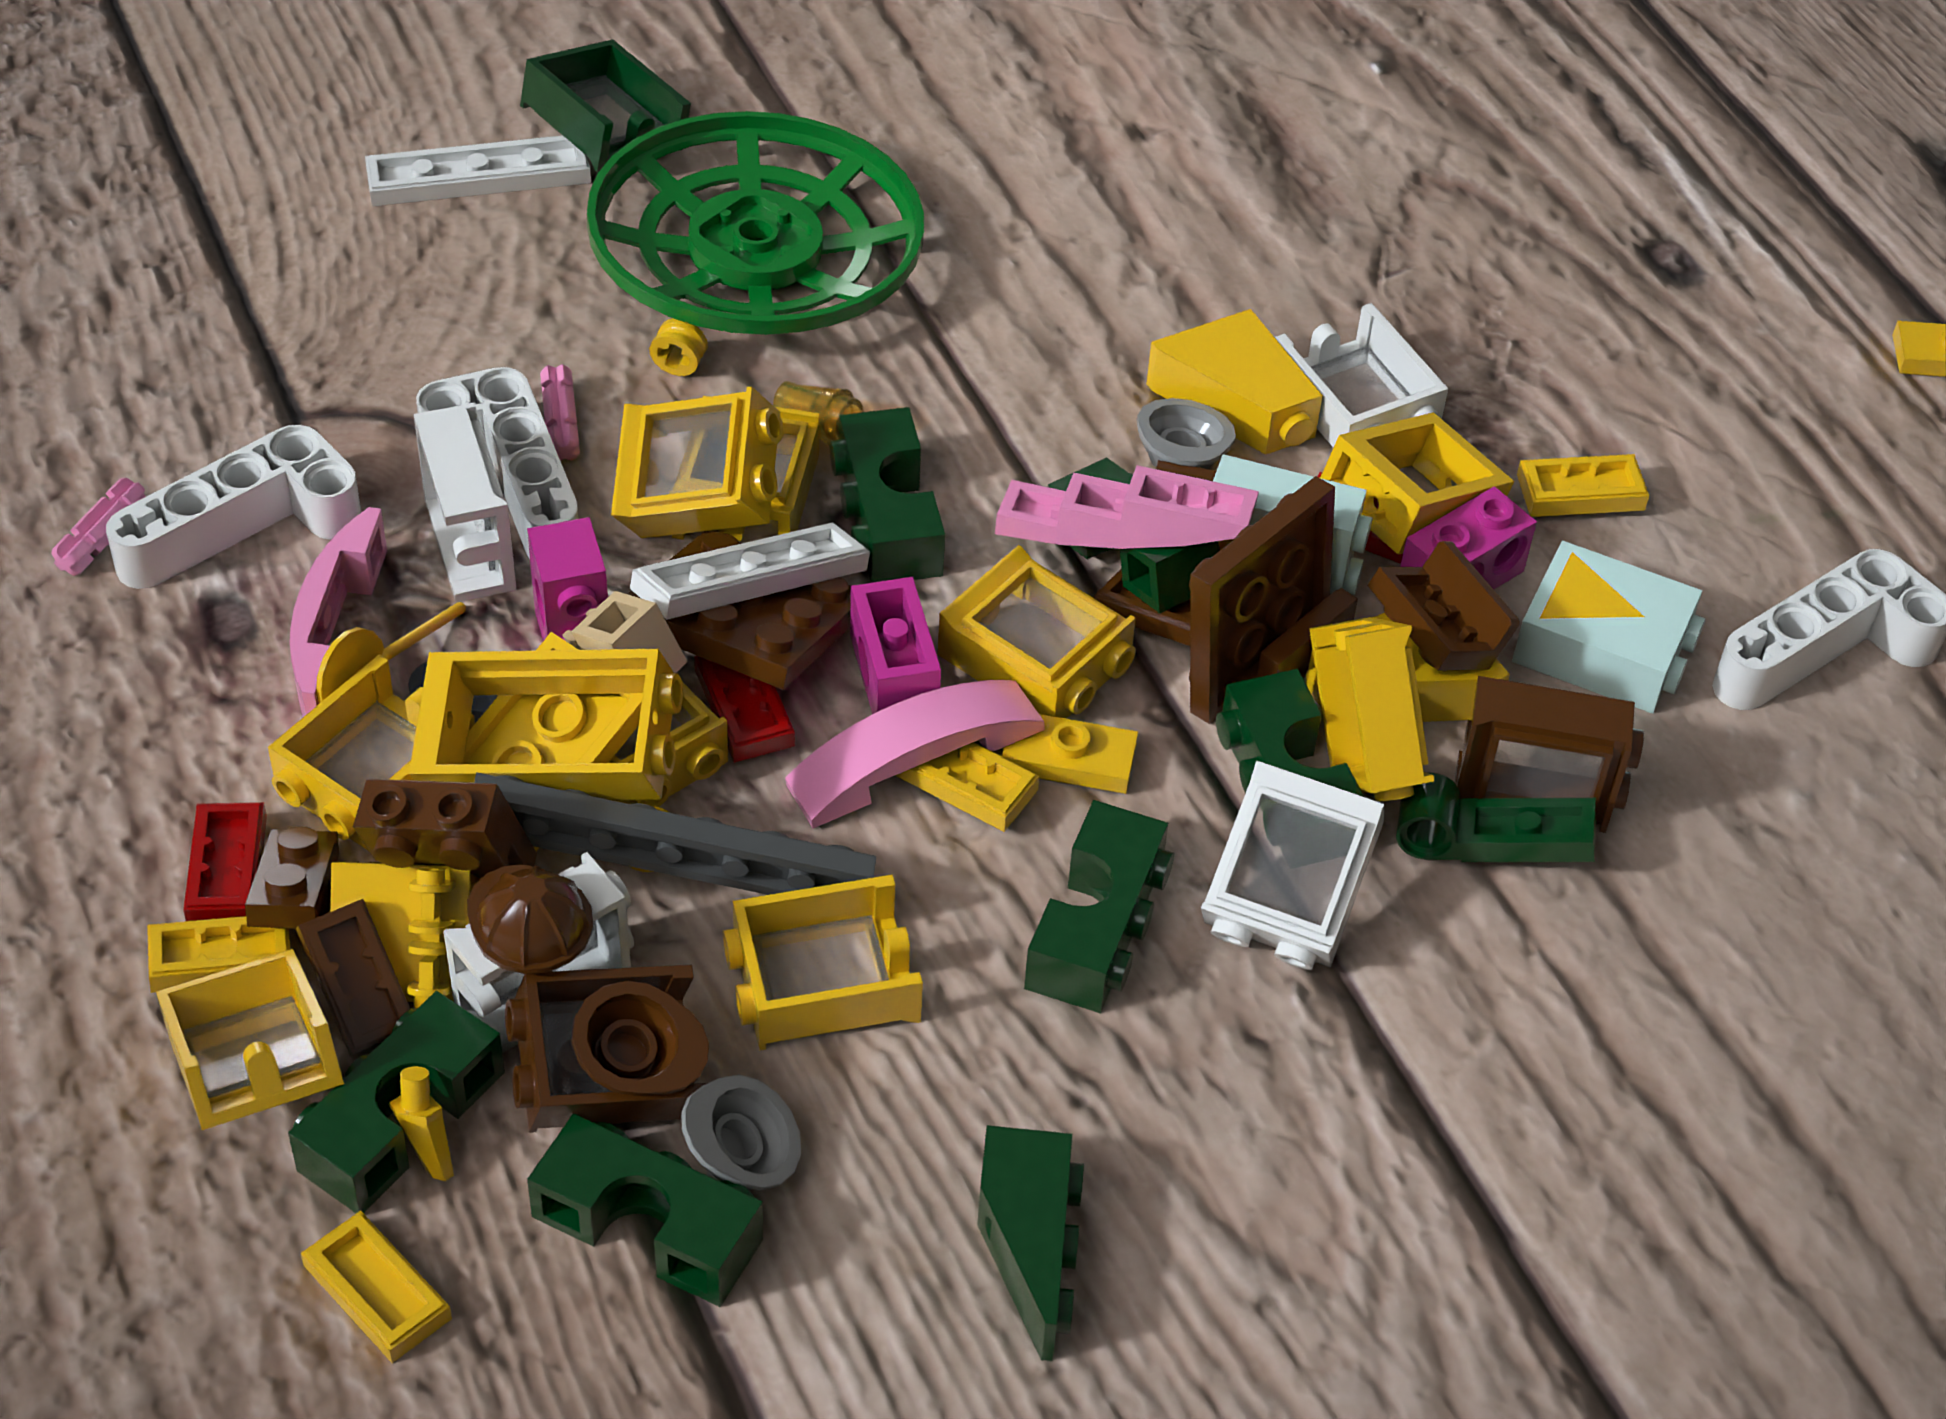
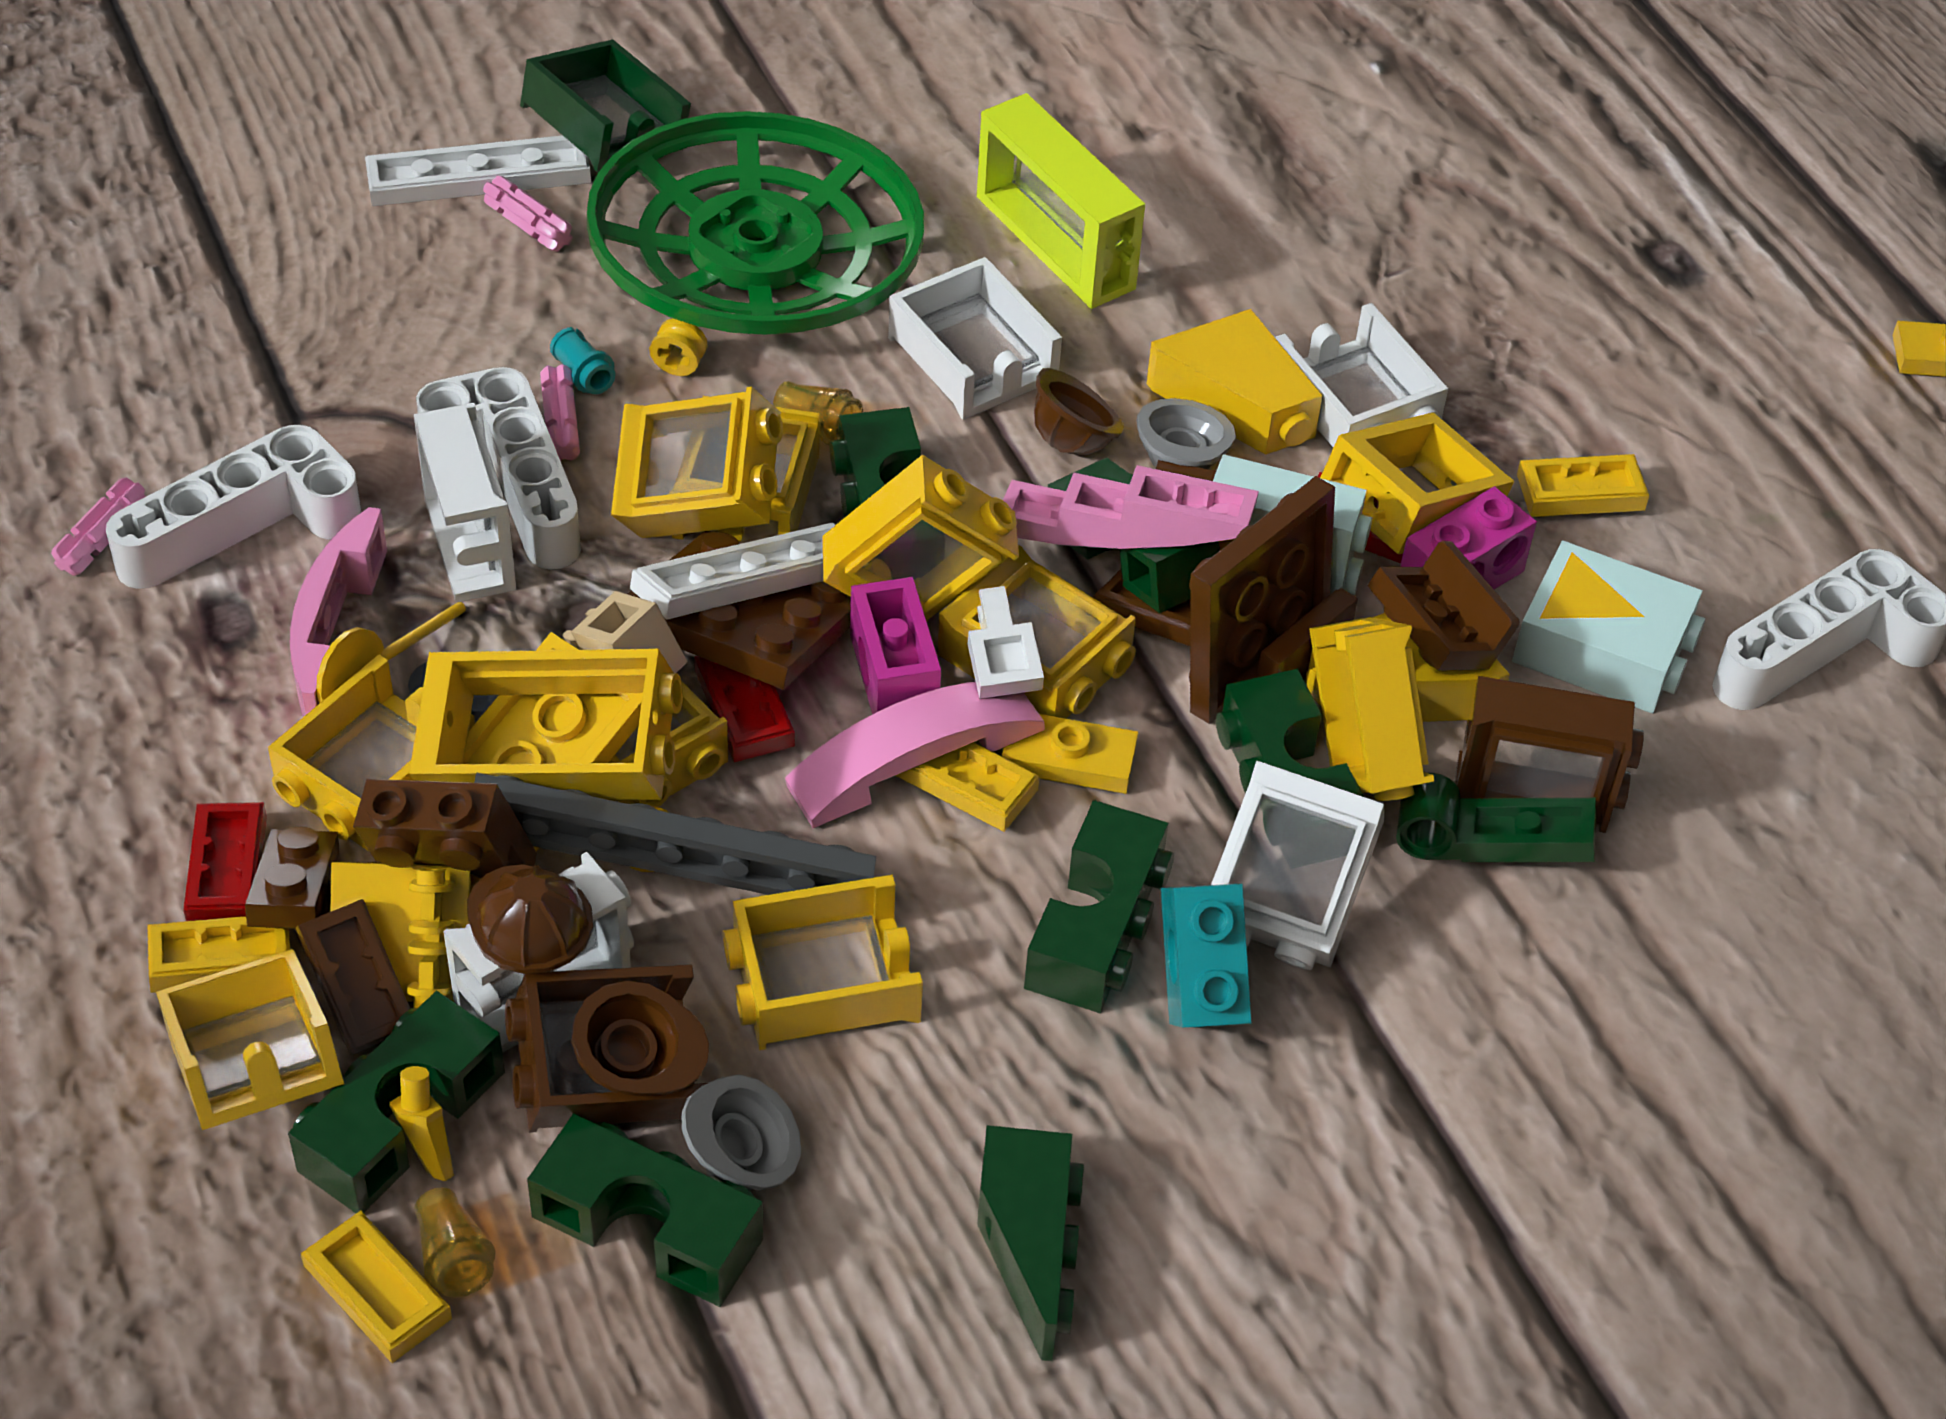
(453, 1247): none -> clear yellow cone
(527, 213): none -> bright pink axle
(565, 574): dark pink brick -> none
(591, 369): none -> teal pin
(923, 528): none -> yellow window
(974, 336): none -> white window
(1003, 653): none -> white plate
(1059, 200): none -> neon yellow window
(1073, 414): none -> reddish brown piece
(1206, 955): none -> teal brick

